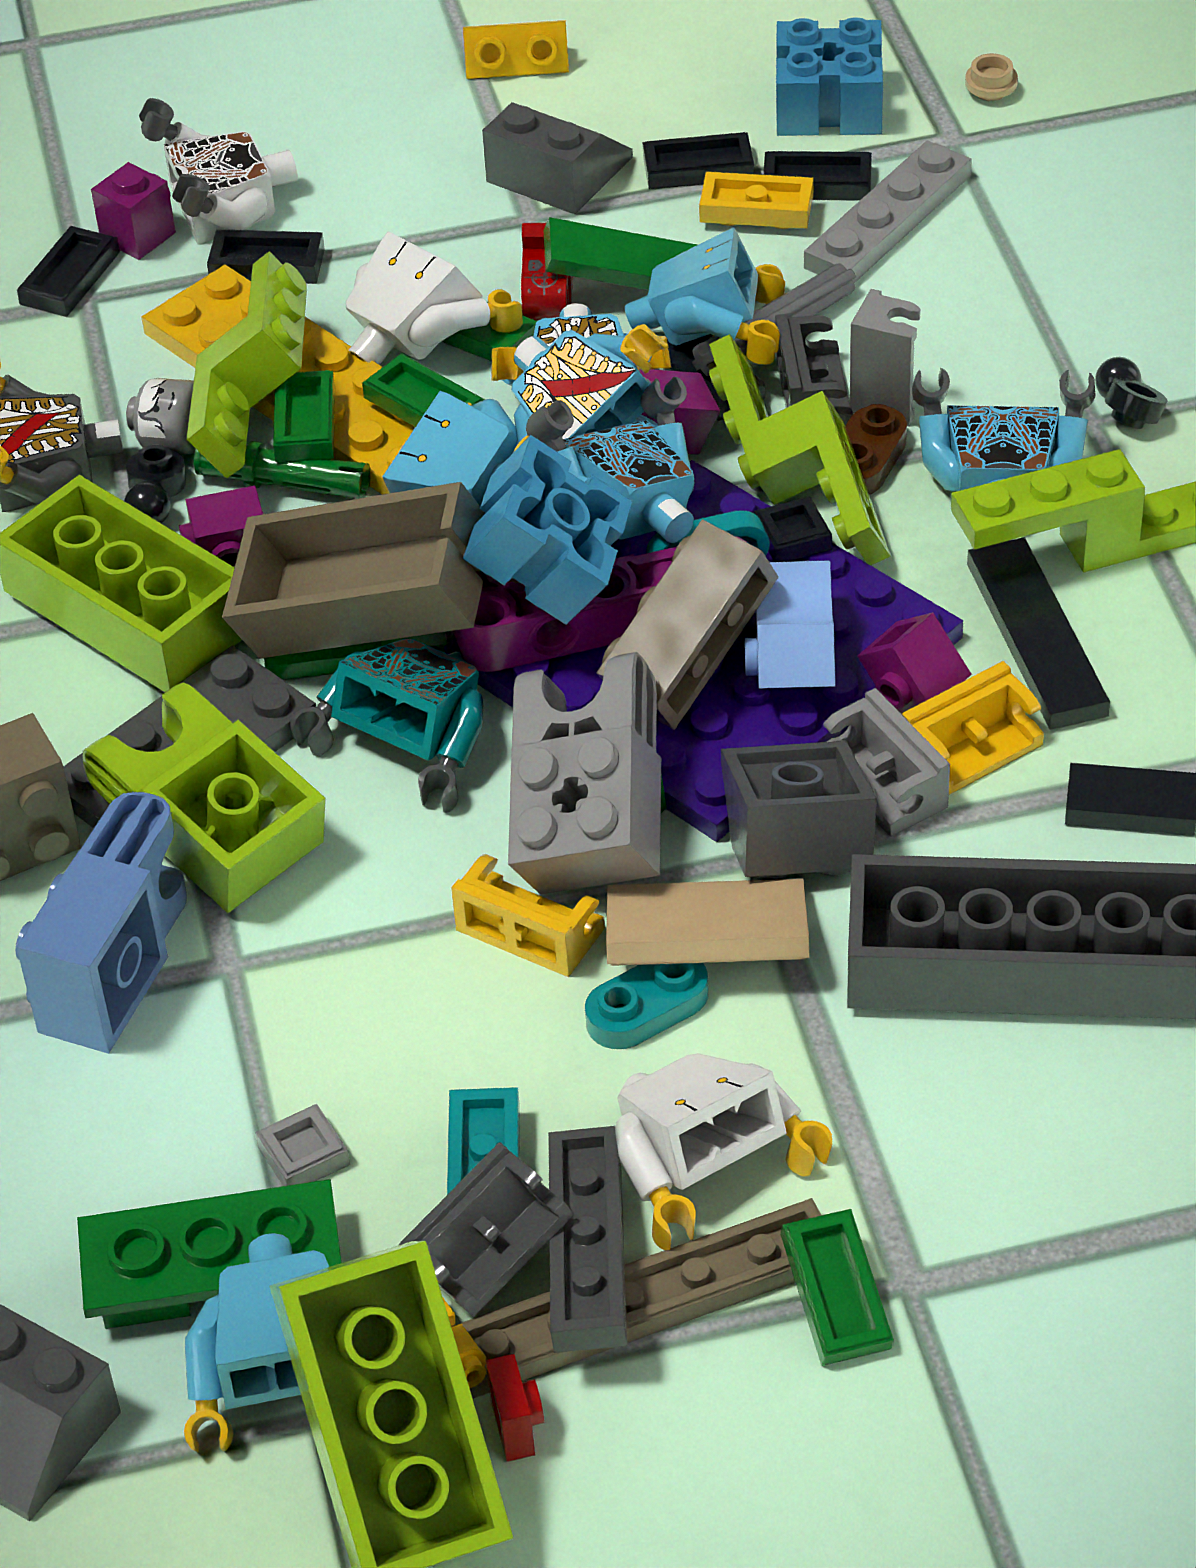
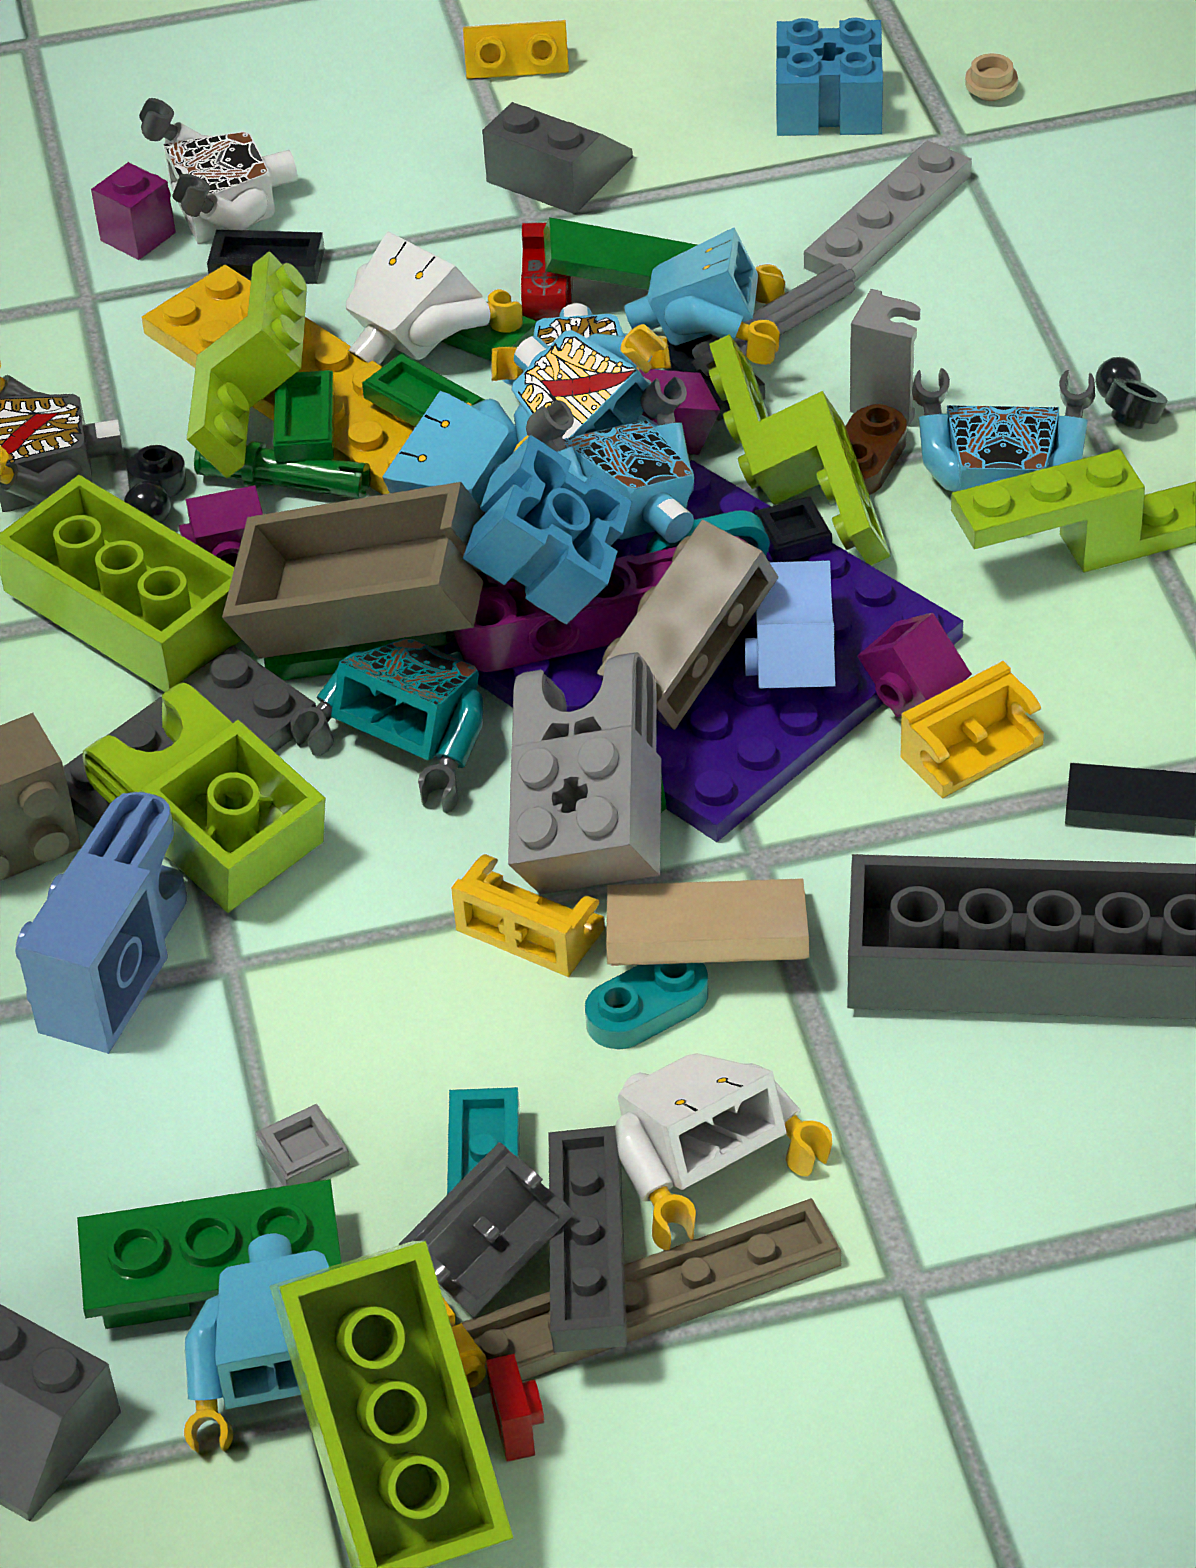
(68, 271): black tile -> none
(162, 414): light grey head -> none
(688, 159): black tile -> none
(756, 200): yellow plate -> none
(797, 808): dark grey slope -> none
(810, 366): dark grey hinge -> none
(833, 173): black tile -> none
(836, 1287): green tile -> none
(896, 760): light grey hinge -> none
(1038, 633): black tile -> none

